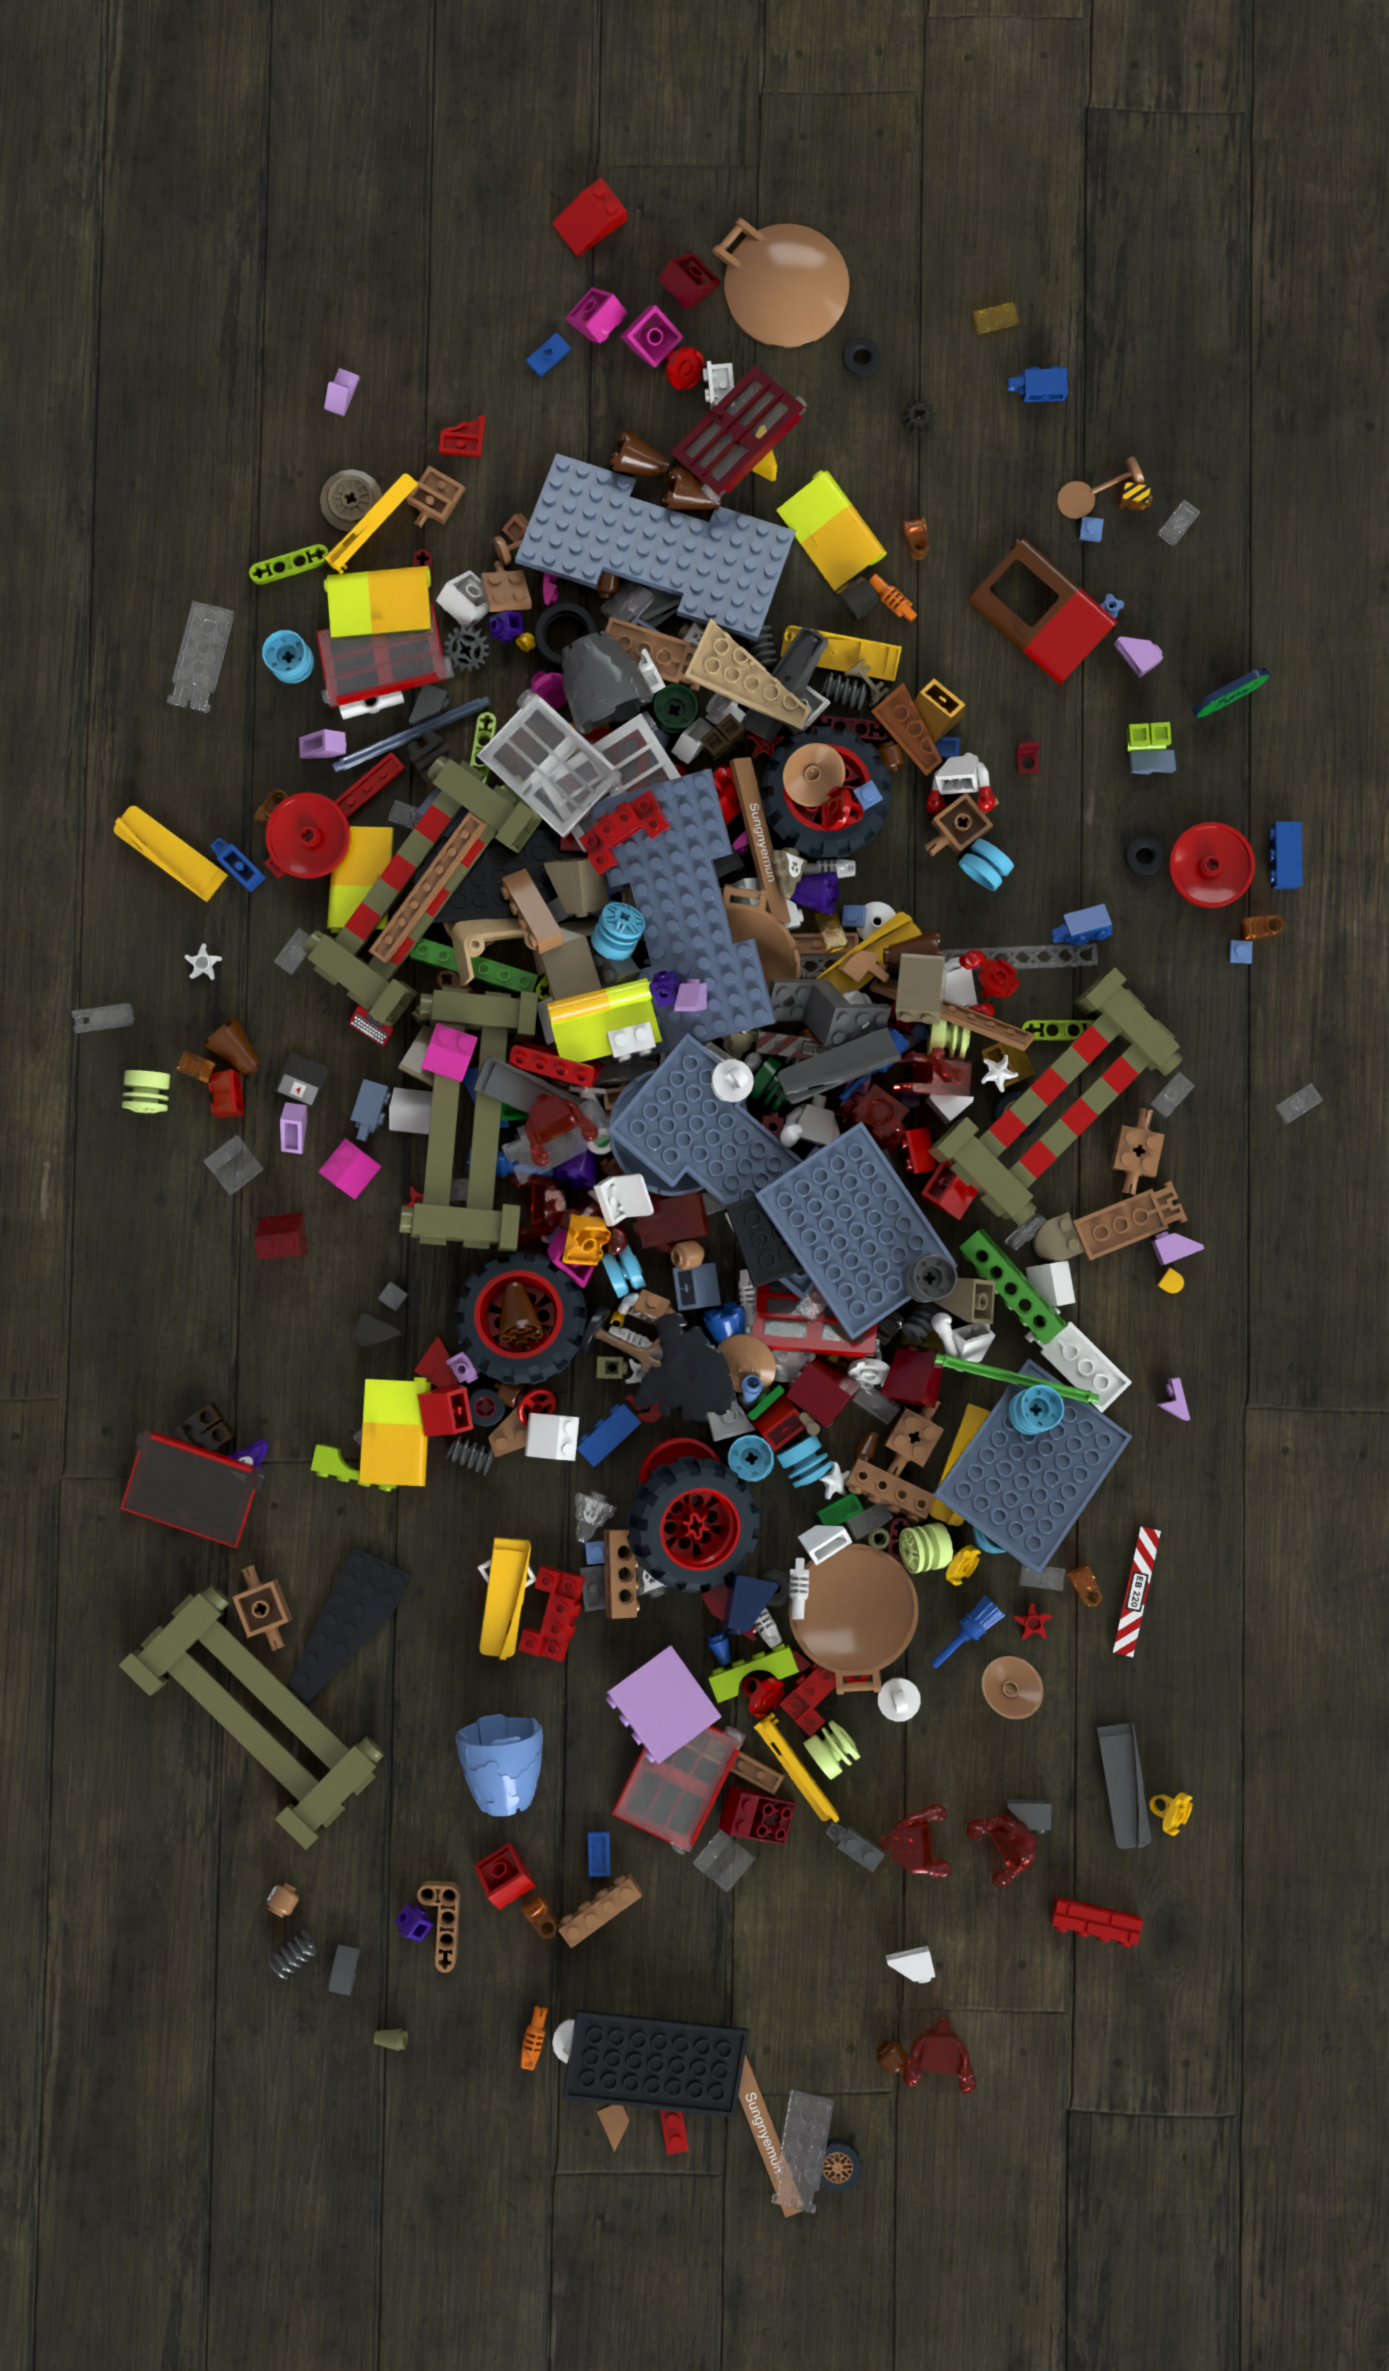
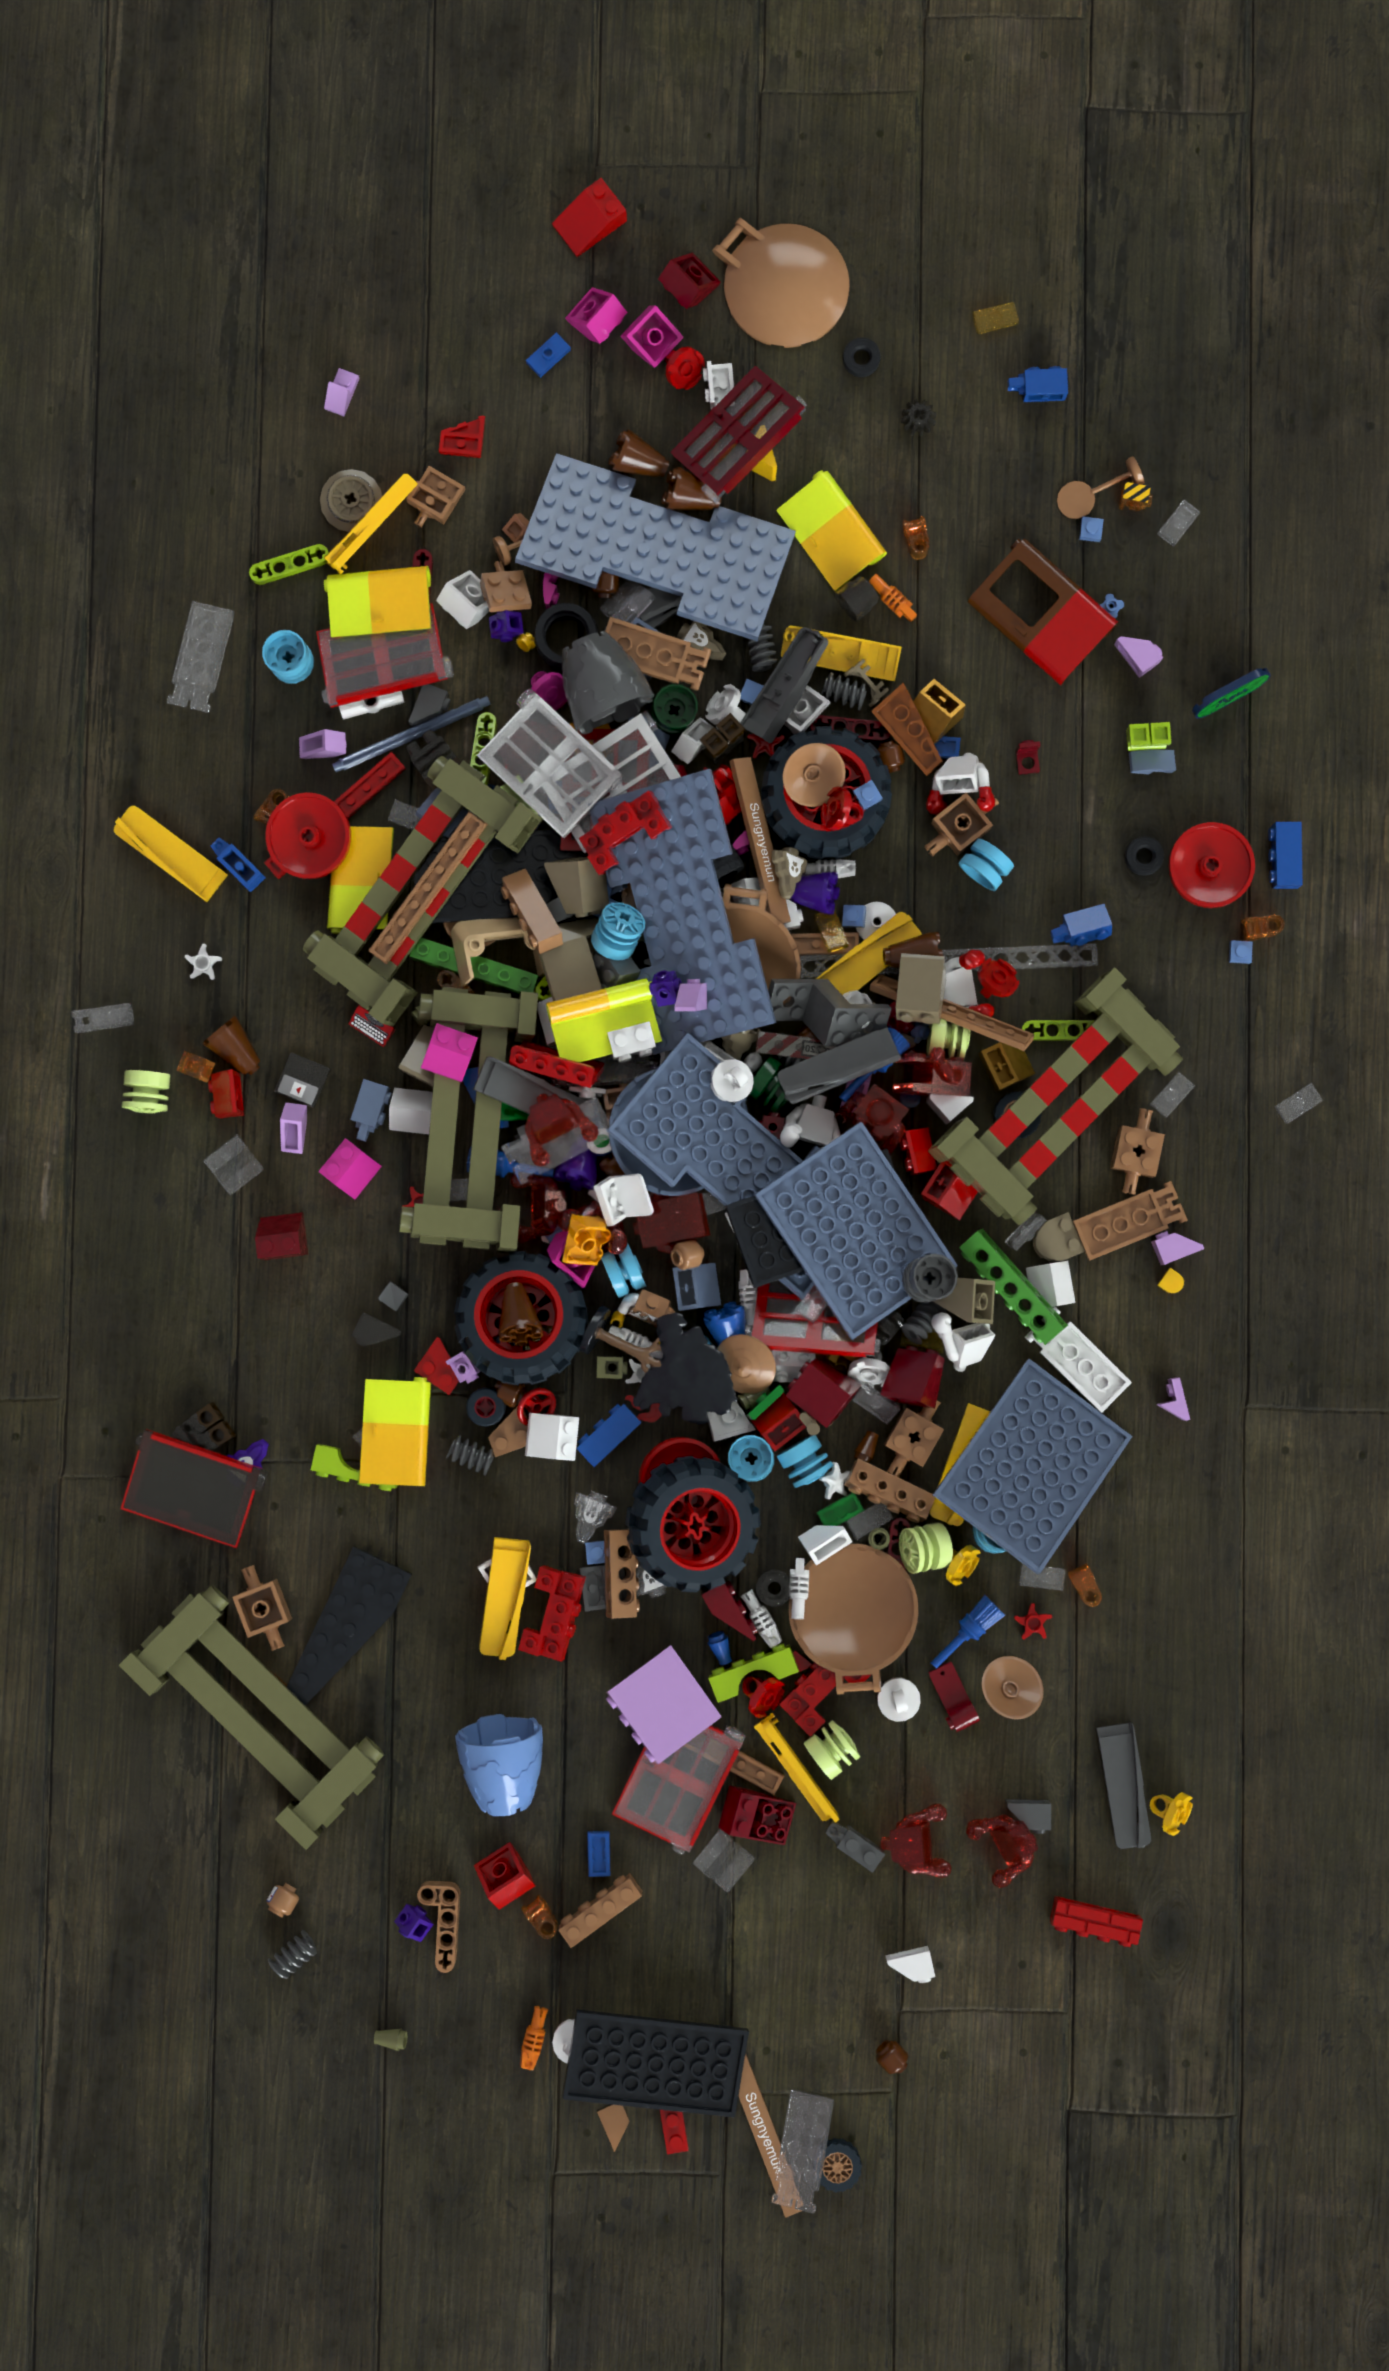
(293, 952): clear plate -> none
(344, 1970): dark grey slope -> none
(445, 1411): red slope -> none
(462, 641): dark grey gear -> none
(650, 672): white slope -> none
(738, 676): tan wing -> none
(746, 1602): dark blue slope -> none
(751, 1388): medium blue cone -> none
(861, 961): medium nougat brick -> none
(940, 2053): clear red torso -> none
(954, 1697): none -> dark red door
(998, 1072): white animal -> none
(1015, 1378): bright green piece -> none
(1044, 1402): medium azure wheel -> none
(1136, 1591): tile -> none

